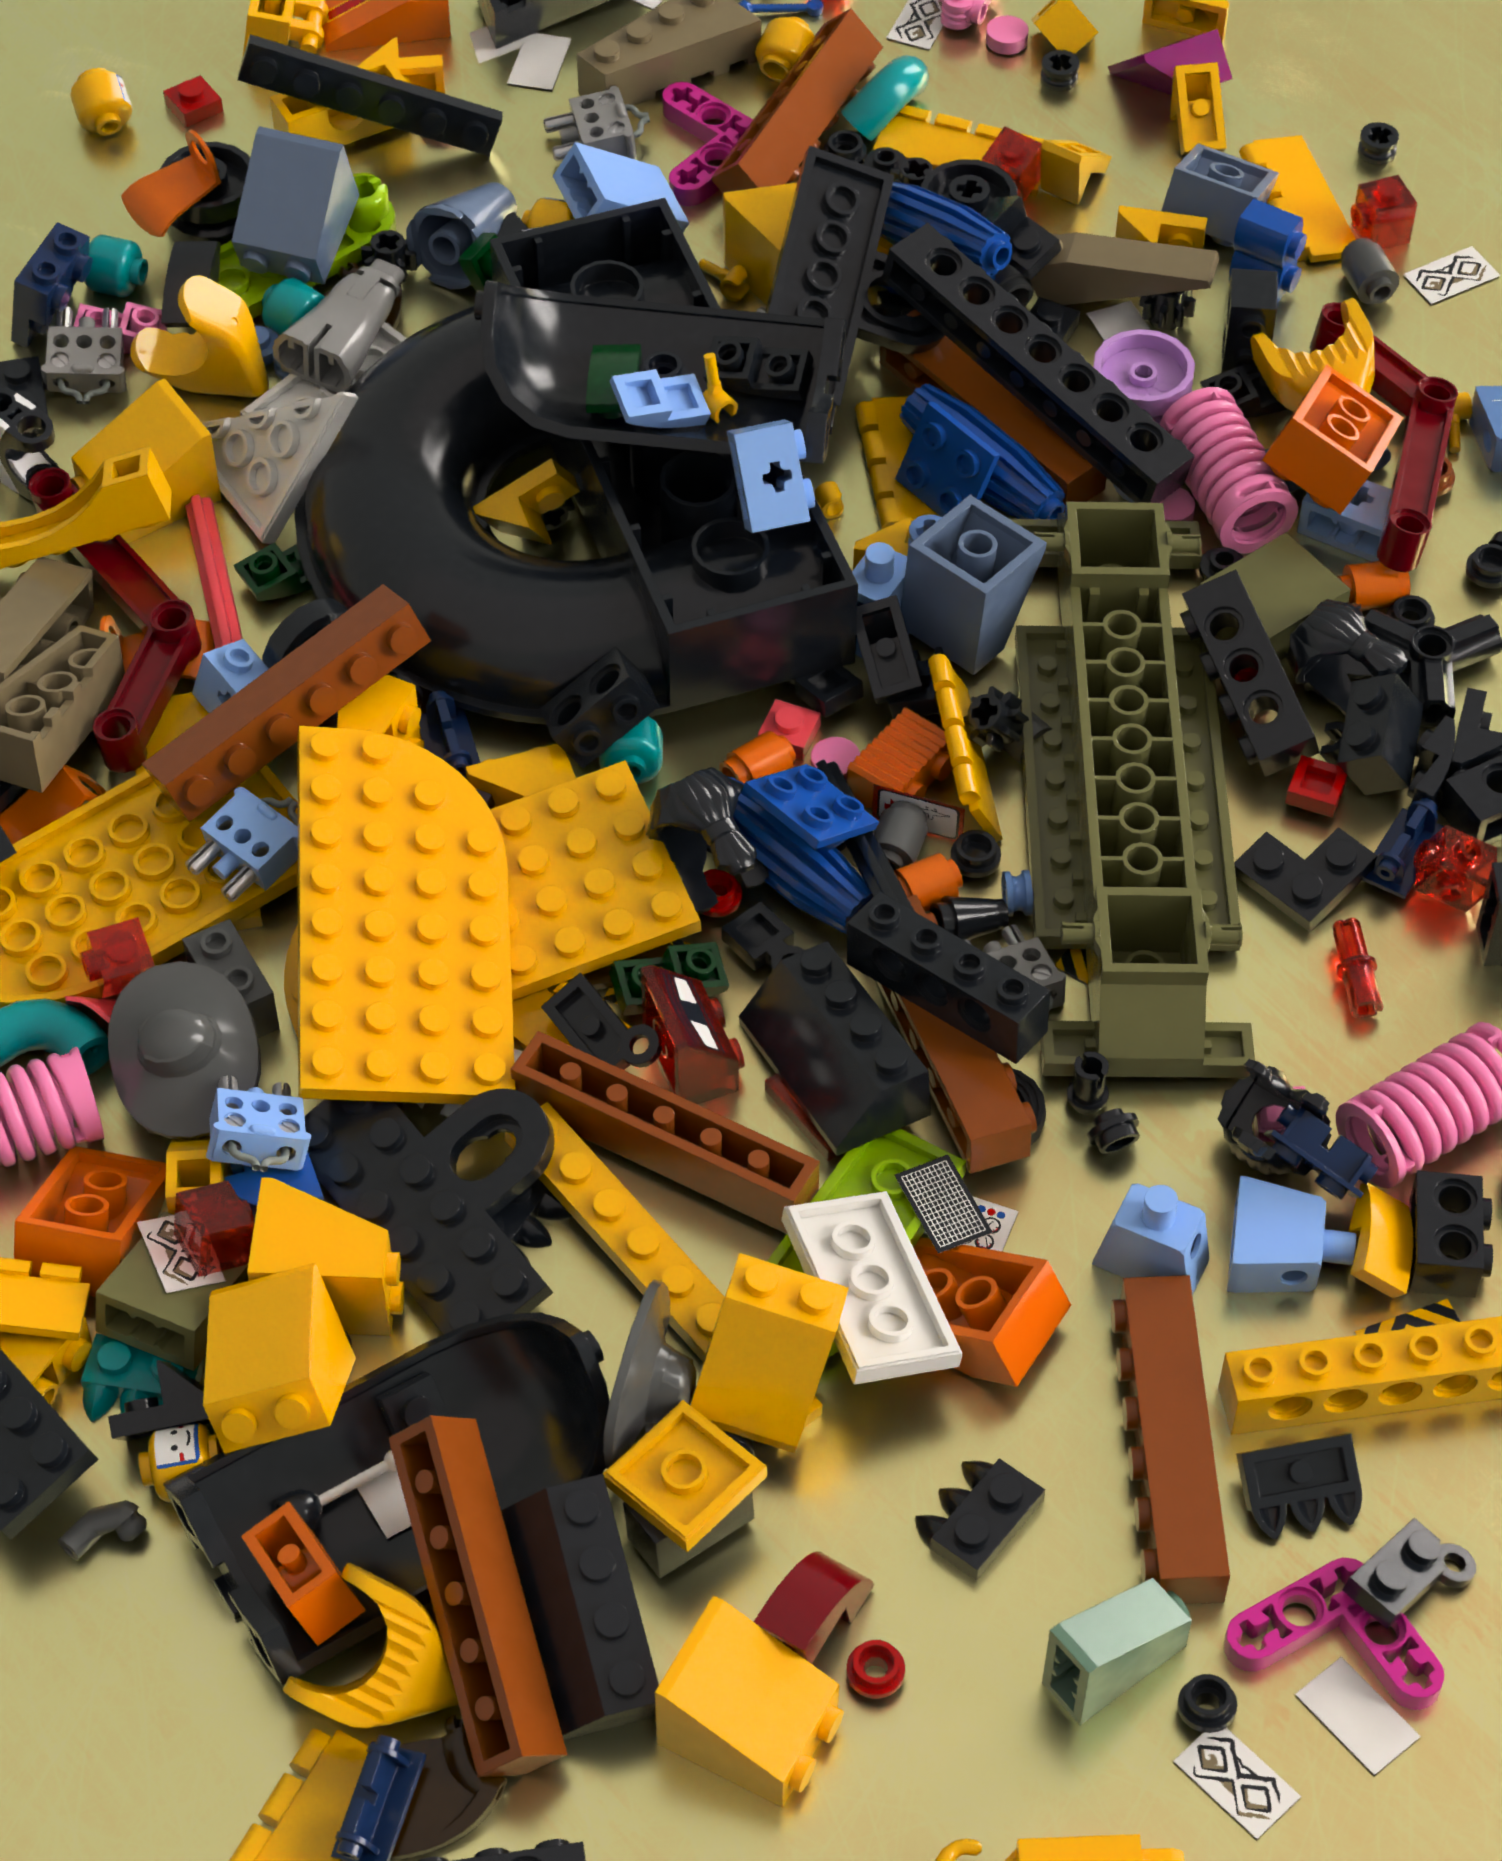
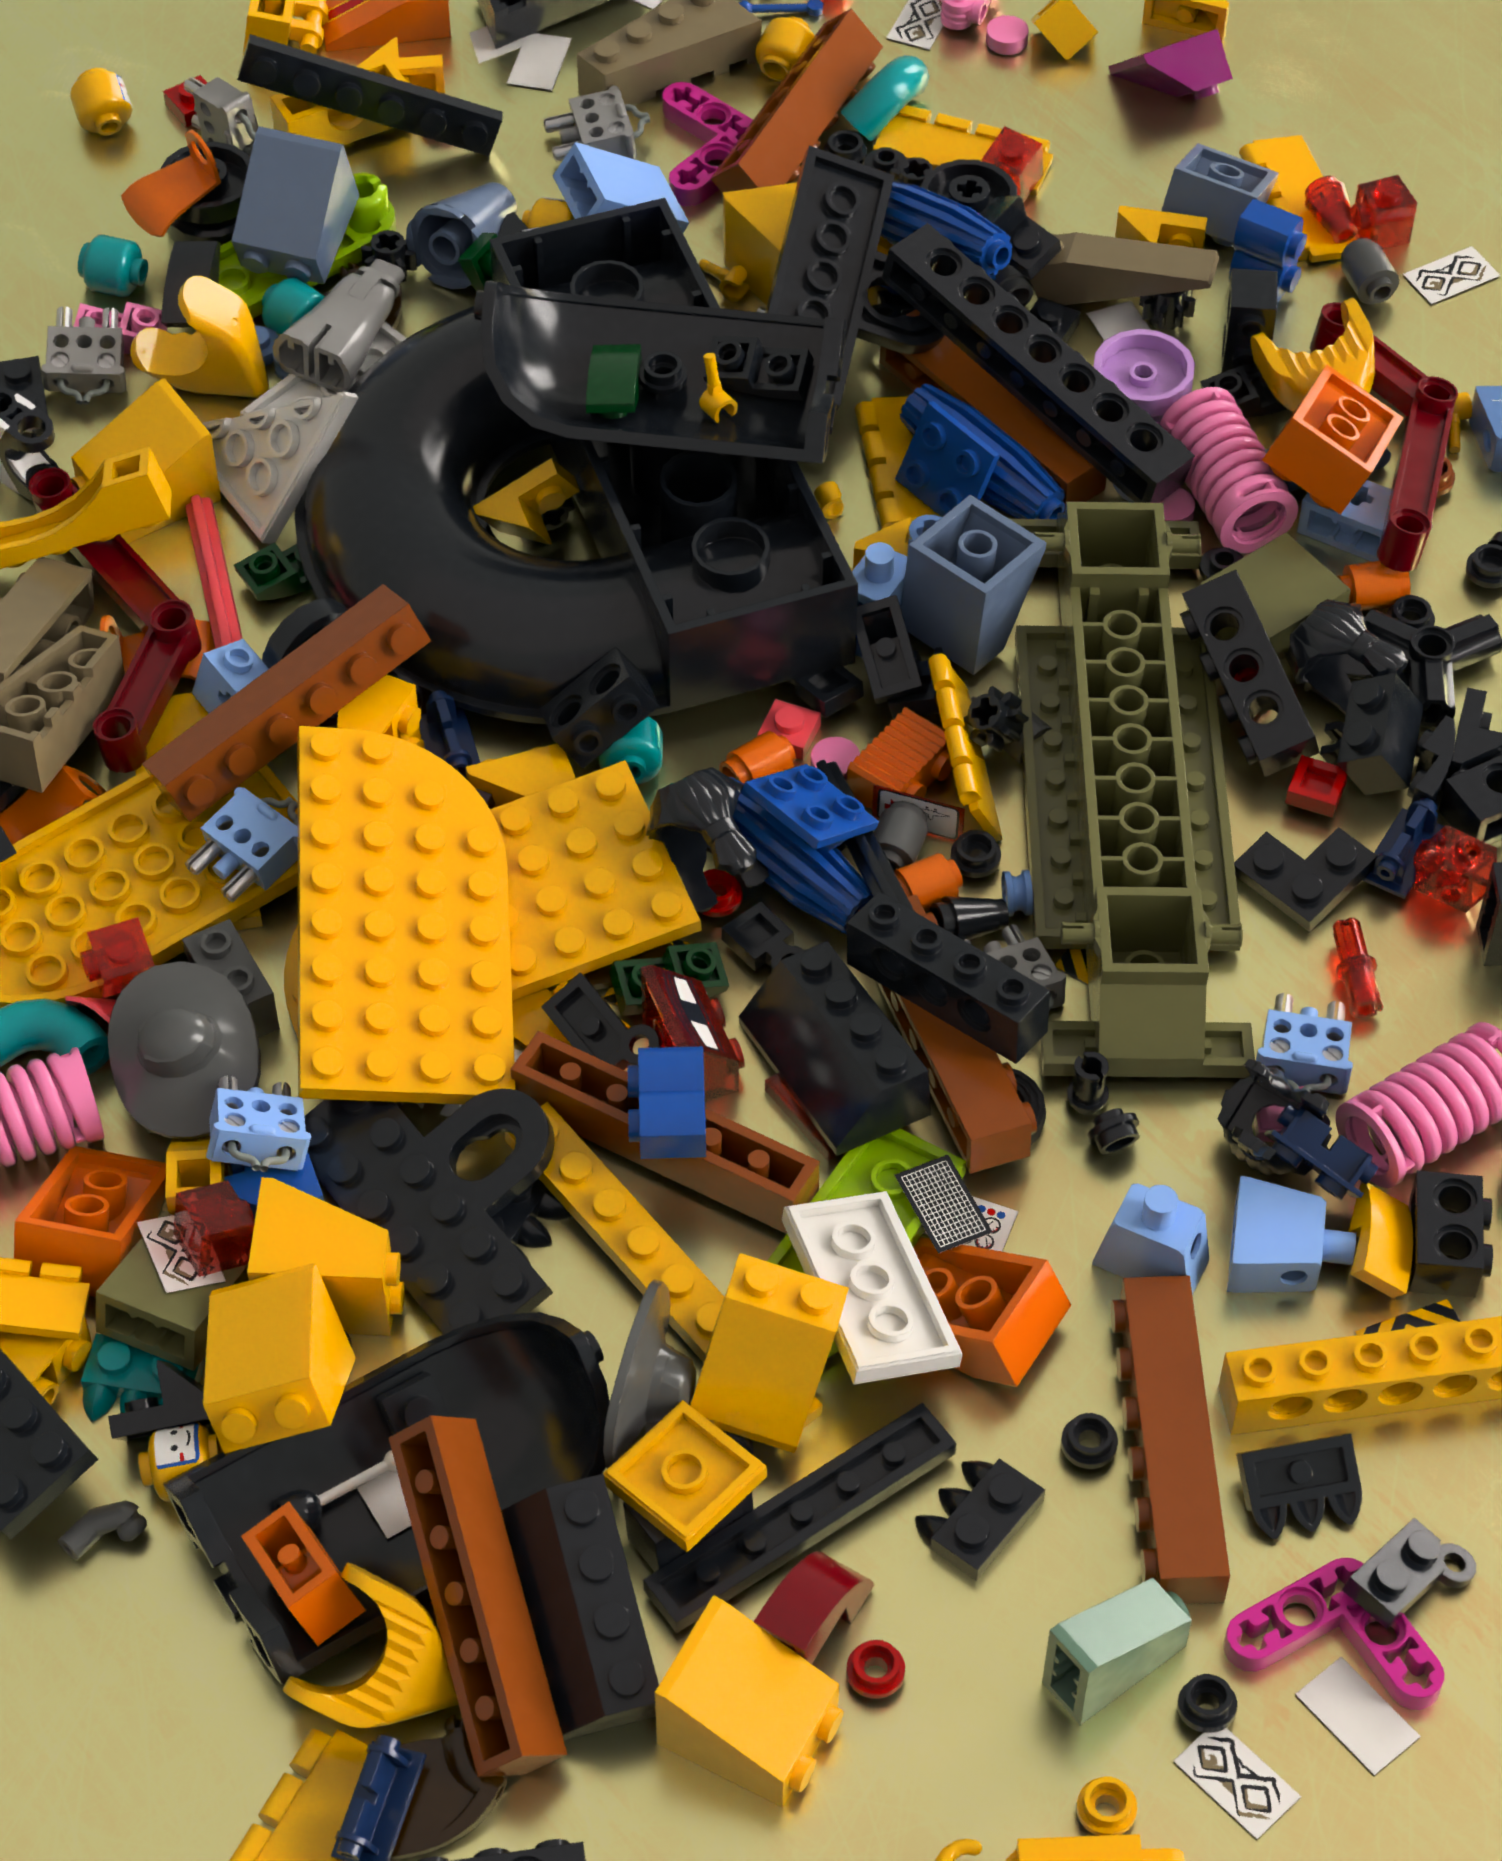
(48, 282): dark blue plate -> none
(223, 113): none -> light grey piece
(660, 402): light blue slope -> none
(670, 1102): none -> blue brick
(751, 454): light blue brick -> none
(799, 1516): none -> black plate
(1060, 70): black bush -> none
(1068, 166): yellow slope -> none
(1094, 1428): none -> black plate
(1109, 1791): none -> yellow plate
(1198, 106): yellow slope -> none
(1308, 1047): none -> light blue piece
(1330, 205): none -> clear red cone
(1378, 143): black bush -> none

